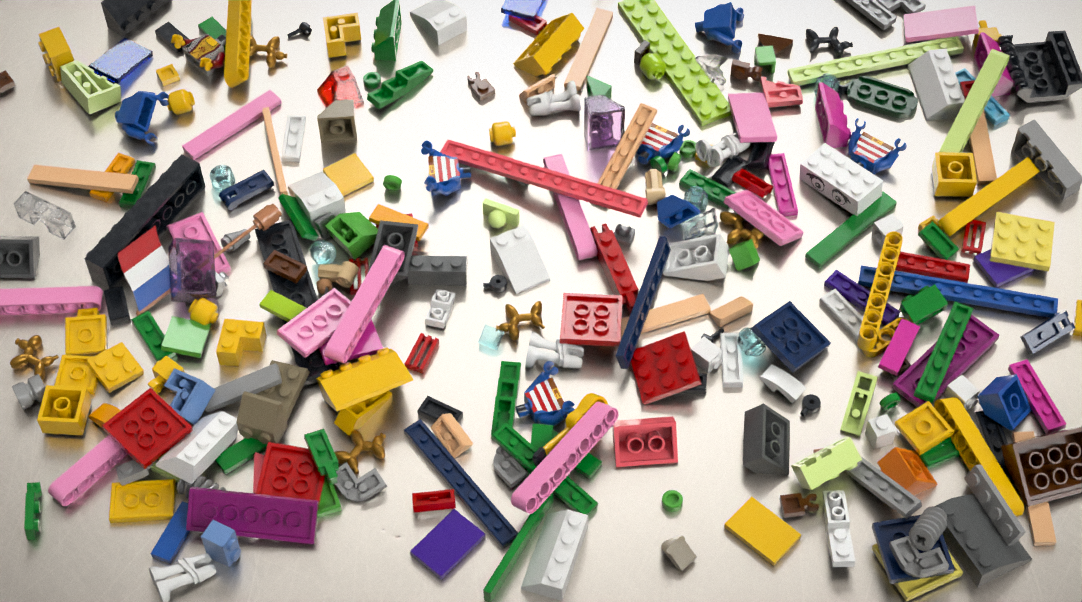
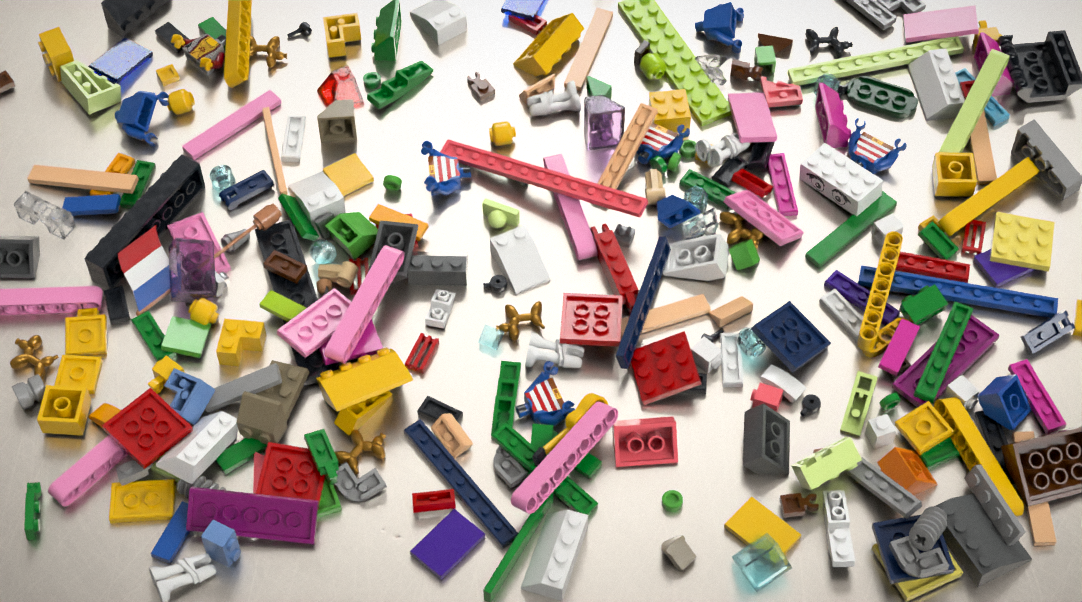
(92, 204): none -> blue tile
(115, 367): yellow plate -> none
(672, 109): none -> yellow brick
(762, 562): none -> clear light blue slope
(768, 395): none -> coral brick

